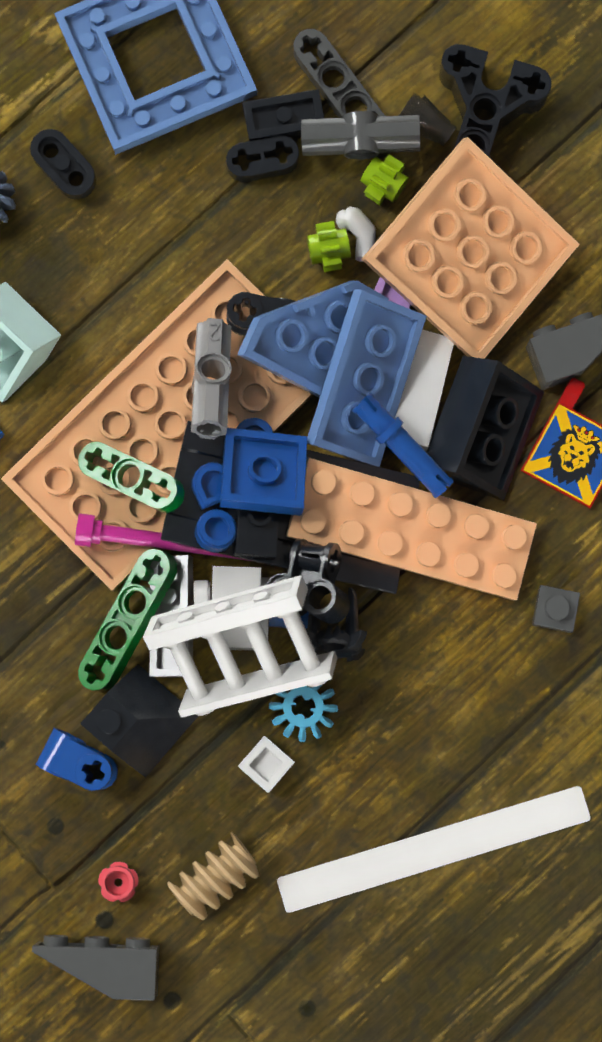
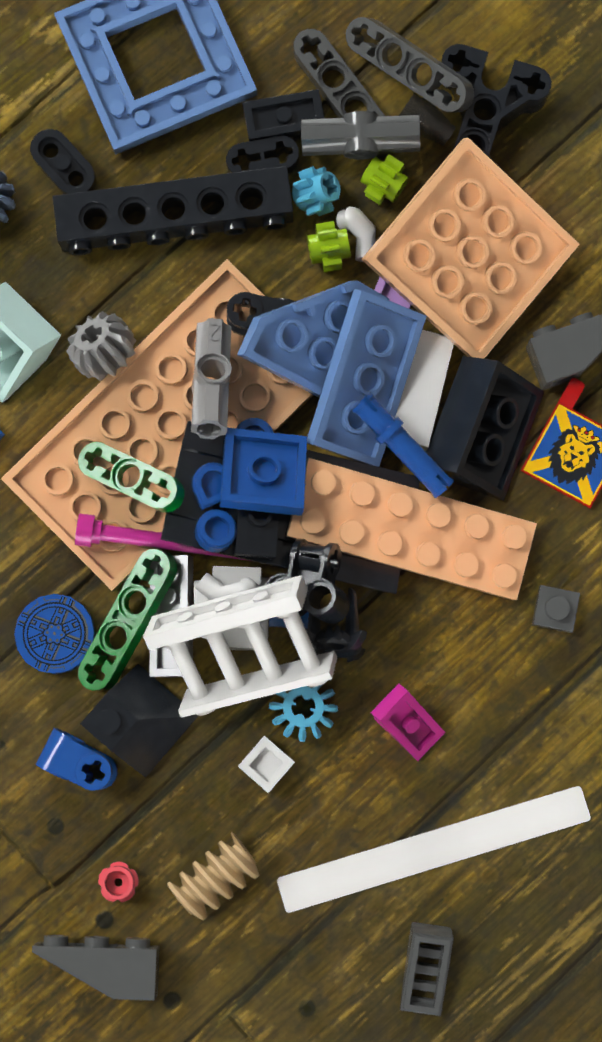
(54, 633): none -> blue tile
(101, 346): none -> light grey gear
(154, 199): none -> black brick
(214, 589): none -> white arm
(316, 191): none -> medium azure gear
(407, 68): none -> dark grey beam
(407, 722): none -> dark pink slope
(428, 934): none -> dark grey slope

